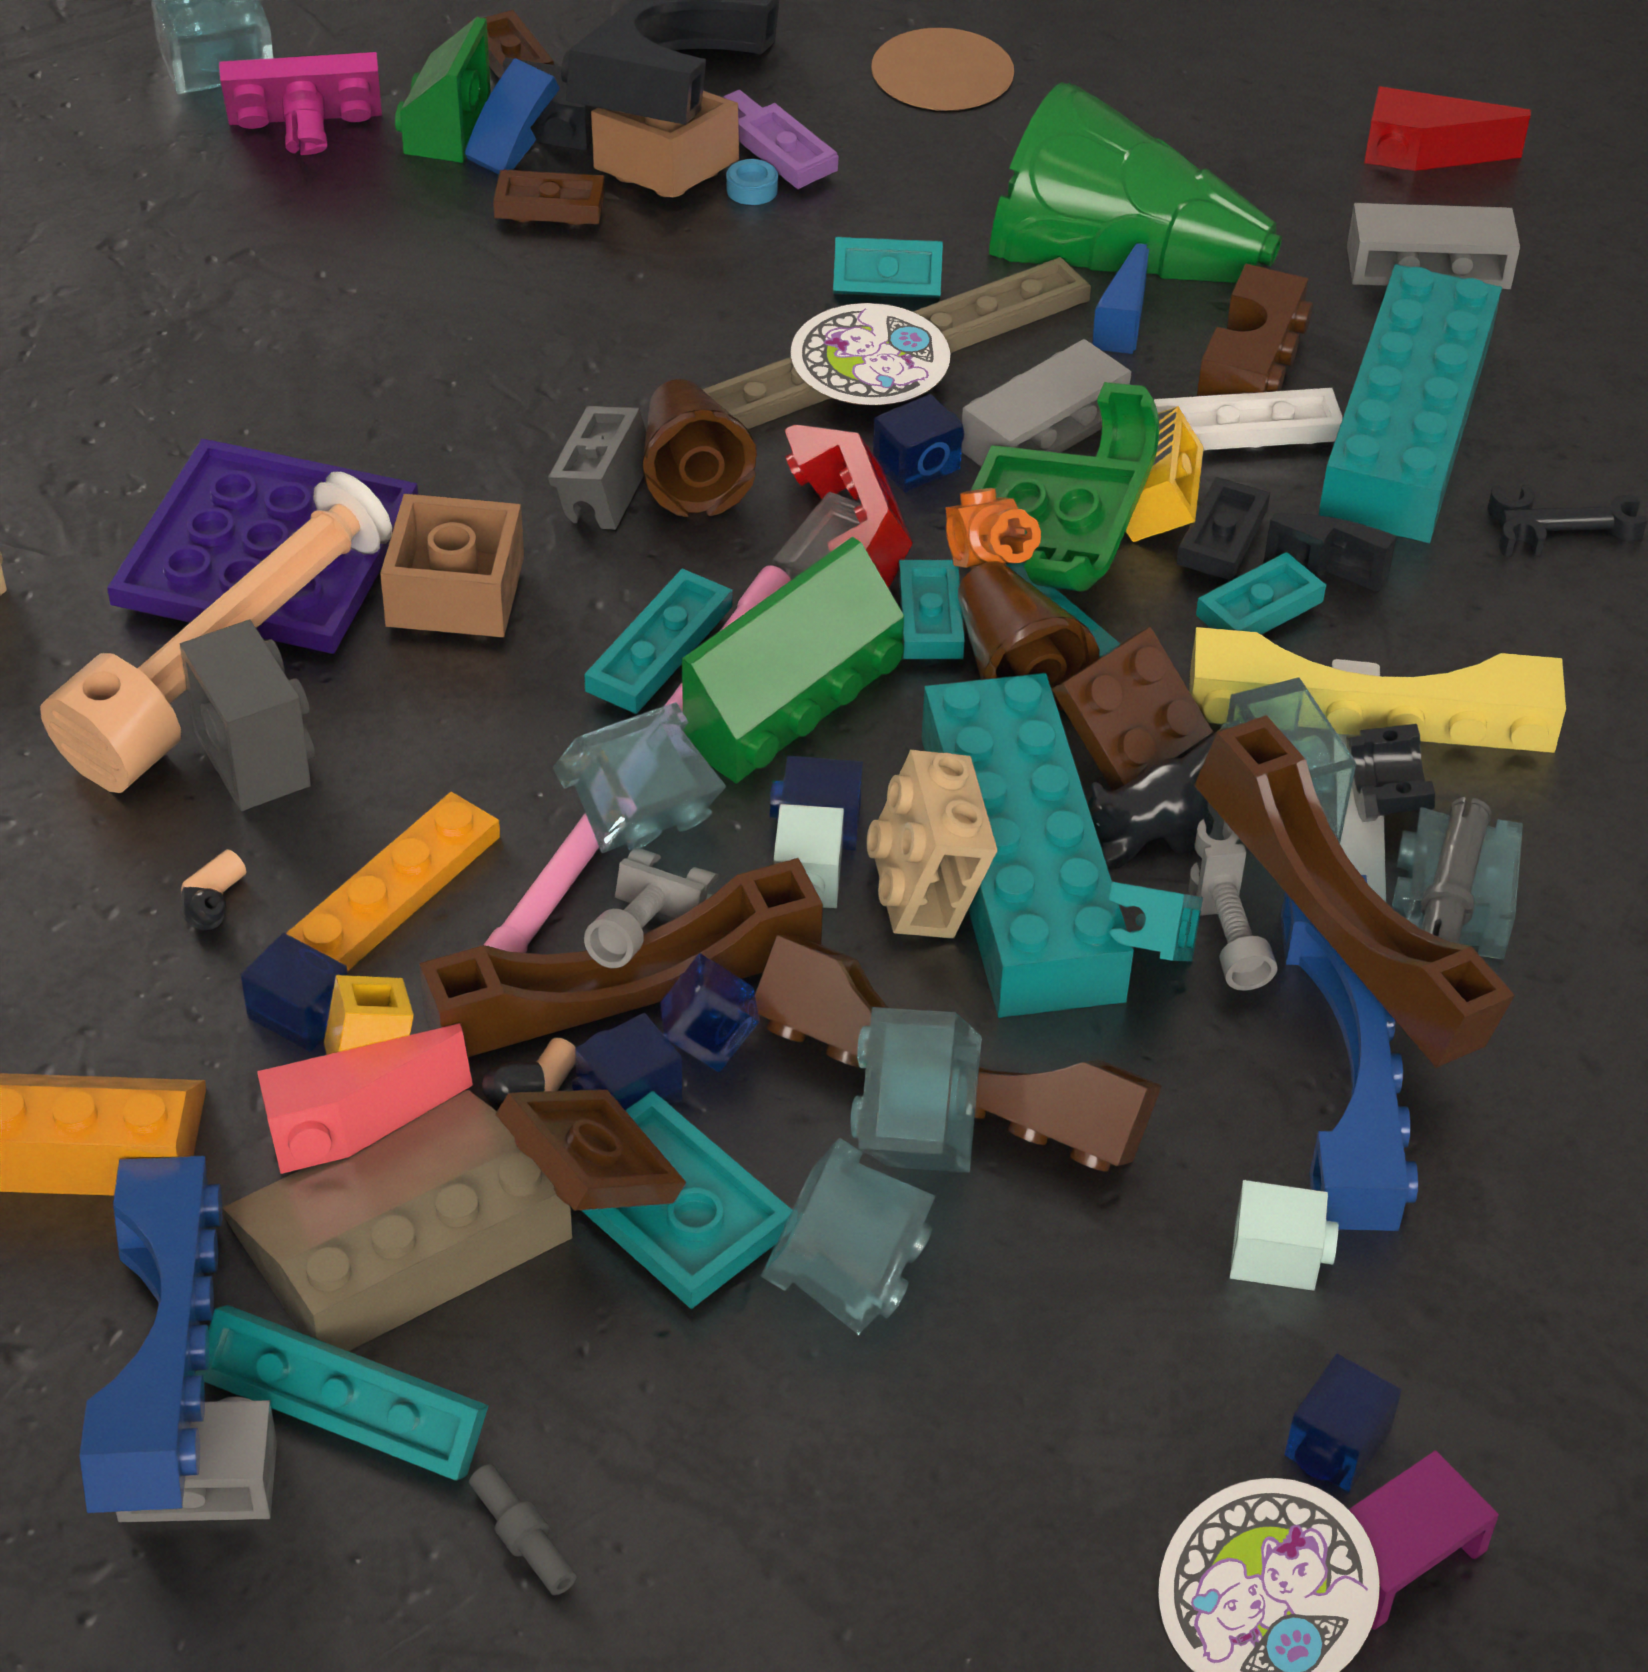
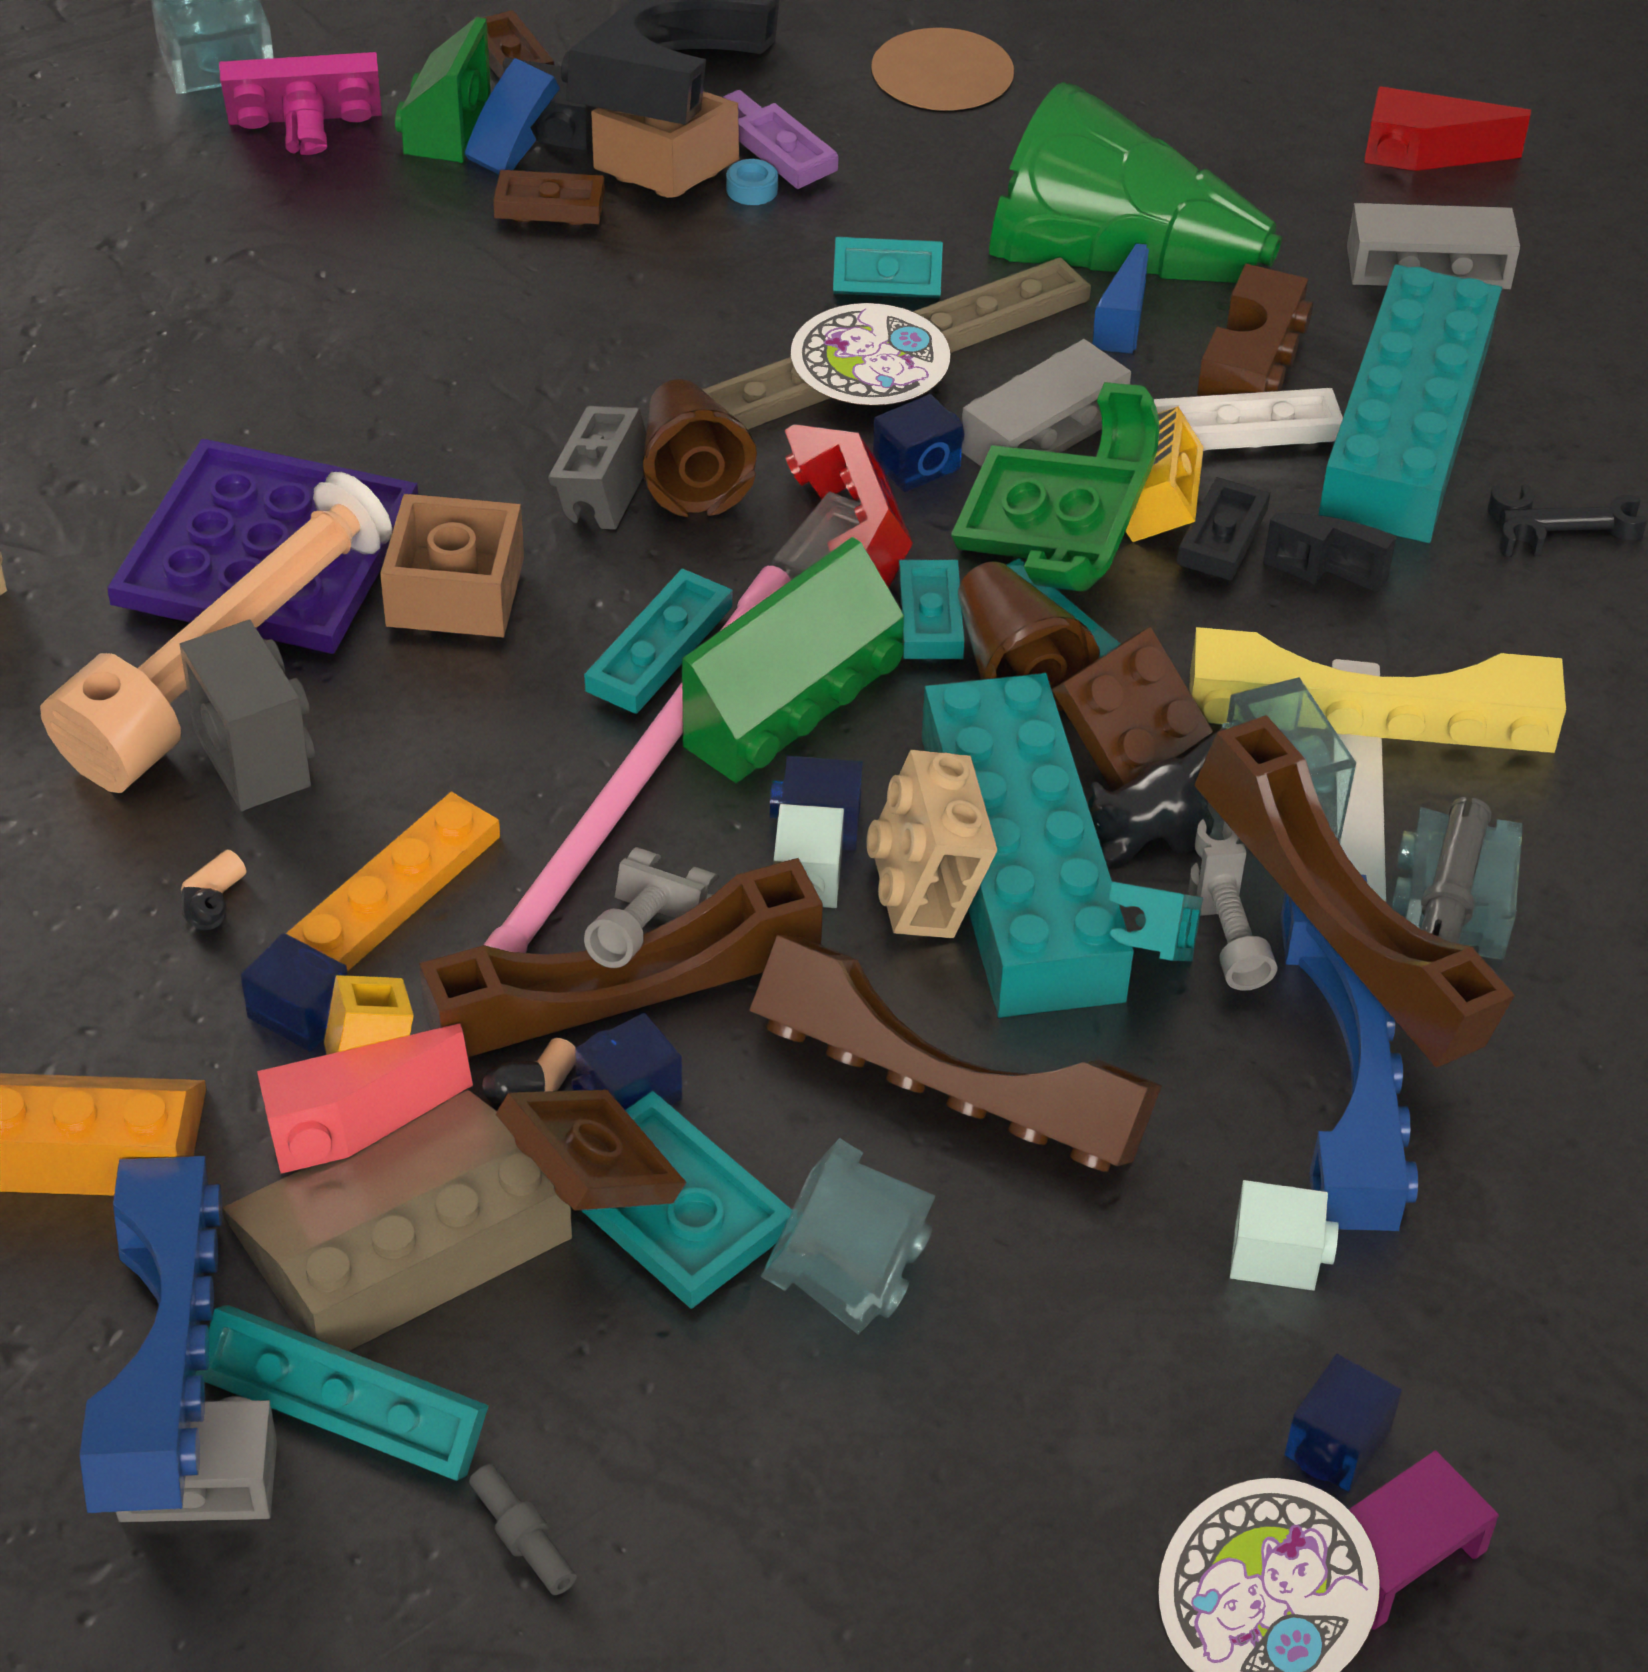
(639, 778): clear light blue hips -> none
(709, 1012): clear blue brick -> none
(917, 1089): clear light blue brick -> none
(989, 530): orange connector -> none
(1262, 597): teal plate -> none
(1389, 772): black piece -> none

